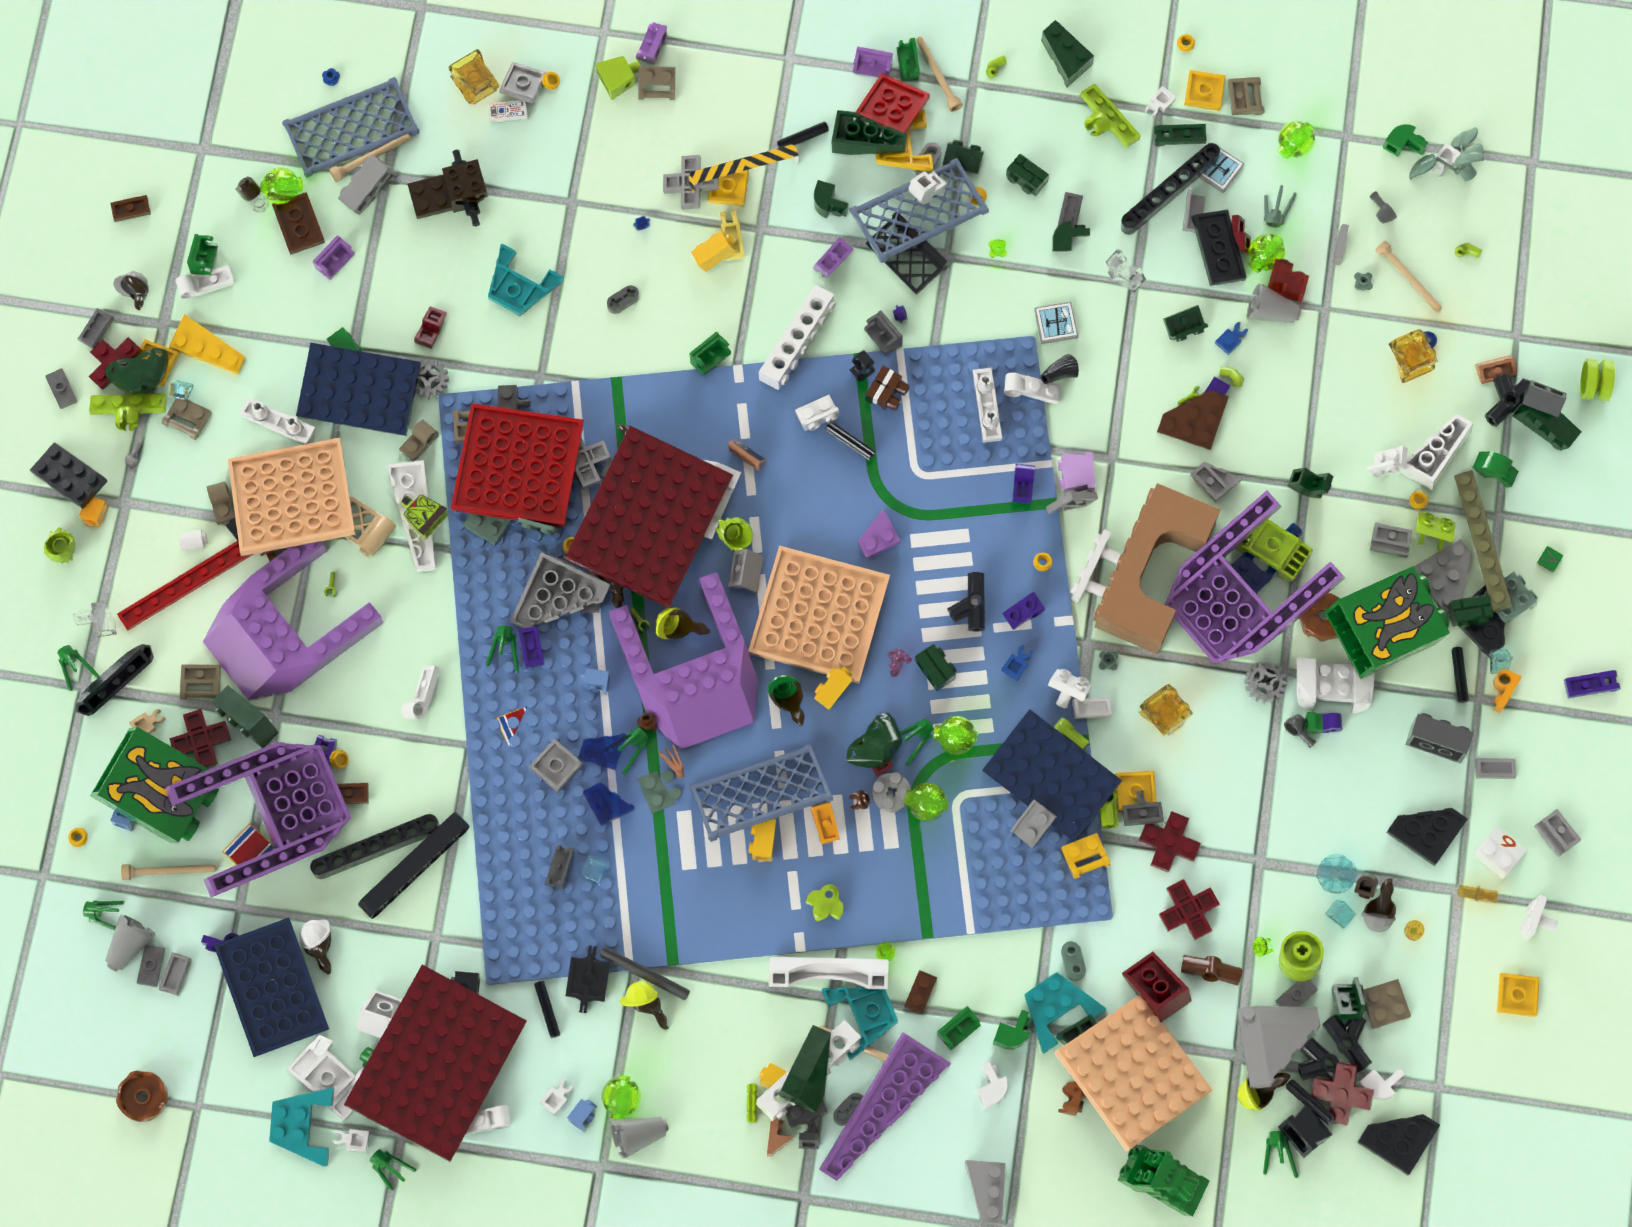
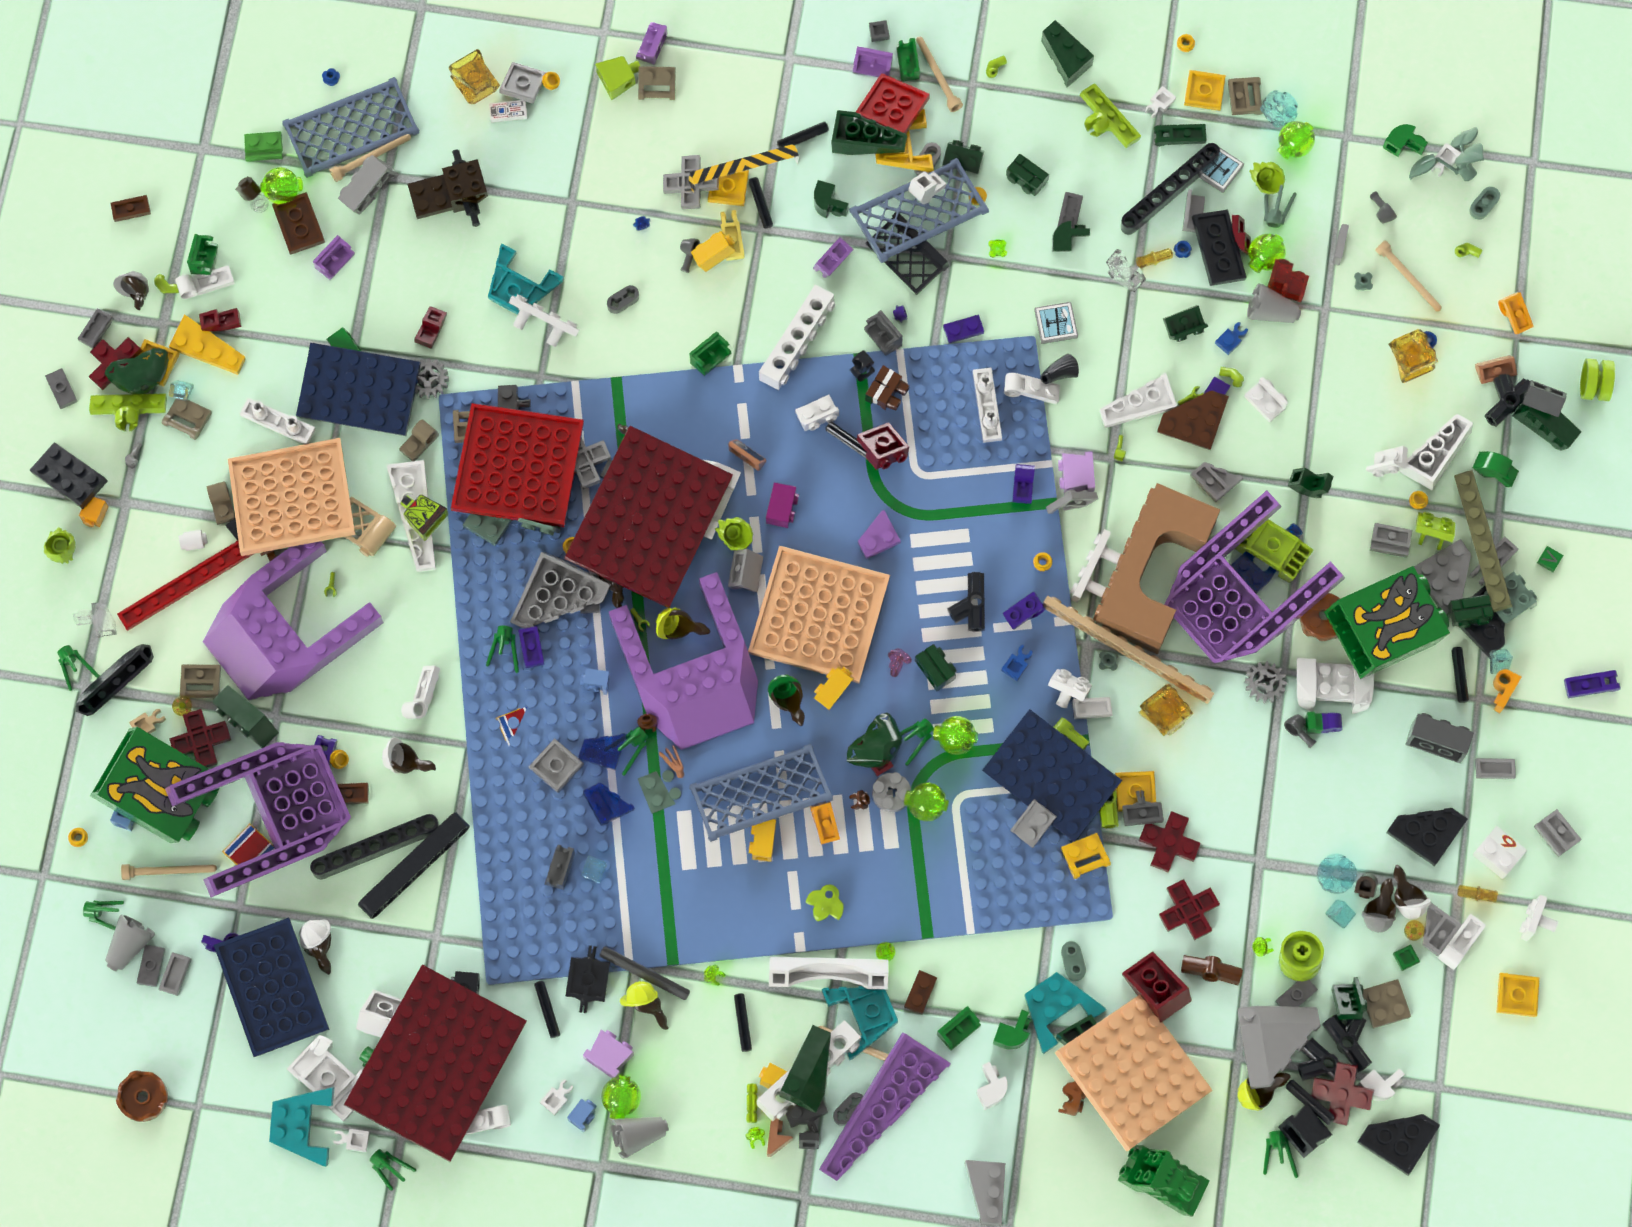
(164, 286): none -> lime arm
(182, 705): none -> clear yellow tile
(221, 321): none -> dark red slope
(263, 146): none -> bright green plate
(403, 759): none -> piece
(536, 310): none -> white plate
(609, 1054): none -> lavender hips
(687, 246): none -> dark grey bar
(710, 974): none -> clear neon green plate
(742, 1021): none -> black axle
(755, 1134): none -> clear neon green plate
(760, 202): none -> black axle
(781, 505): none -> magenta brick
(879, 31): none -> dark grey plate
(883, 446): none -> dark red plate
(963, 329): none -> dark purple plate
(1119, 454): none -> lime hand
(1132, 652): none -> tan plate
(1146, 401): none -> white wing
(1154, 258): none -> clear yellow axle
(1182, 245): none -> blue plate
(1266, 399): none -> white bracket
(1267, 177): none -> lime hair
(1271, 112): none -> clear light blue plate
(1406, 957): none -> green tile
(1409, 898): none -> piece
(1438, 929): none -> light grey wing
(1462, 941): none -> white plate
(1483, 203): none -> sand green plate
(1505, 550): none -> light grey hinge
(1515, 309): none -> light orange plate

